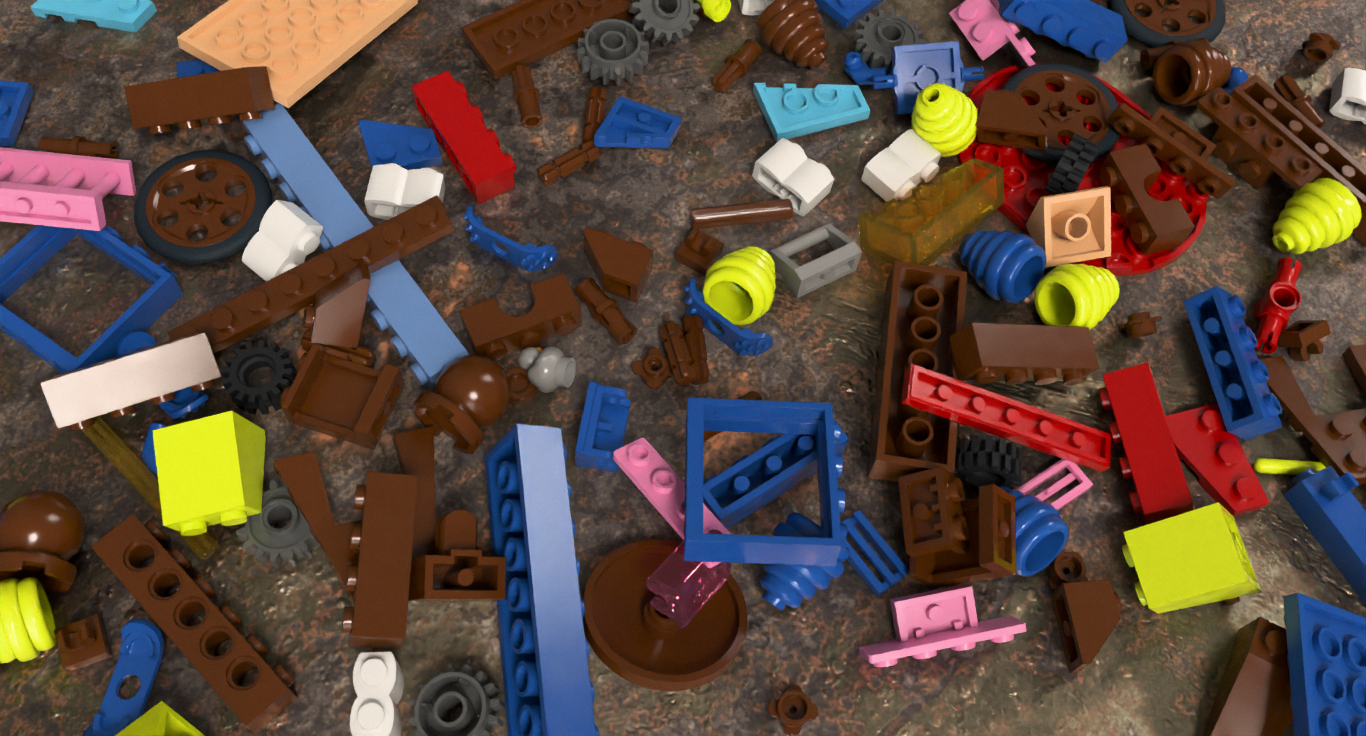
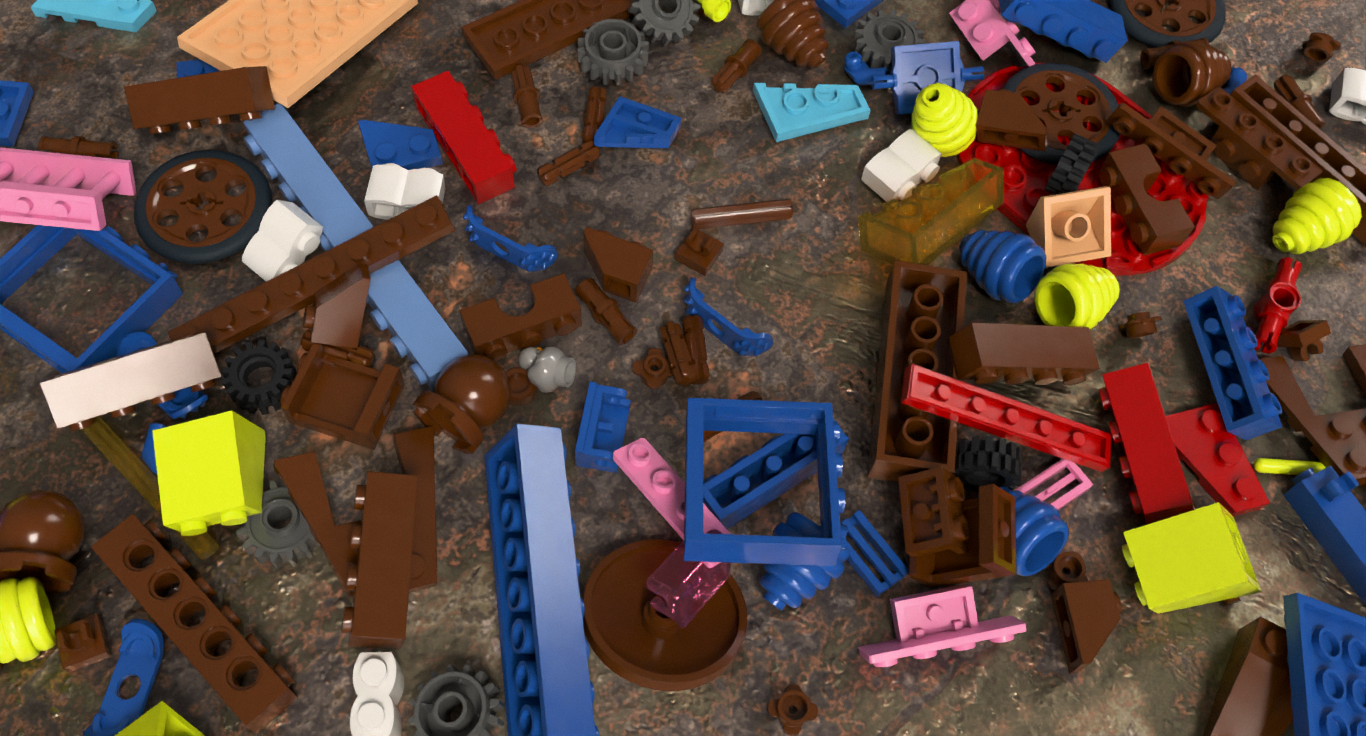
(457, 568): reddish brown brick -> none
(741, 285): neon yellow piece -> none
(793, 176): white brick -> none
(821, 270): light grey tile -> none

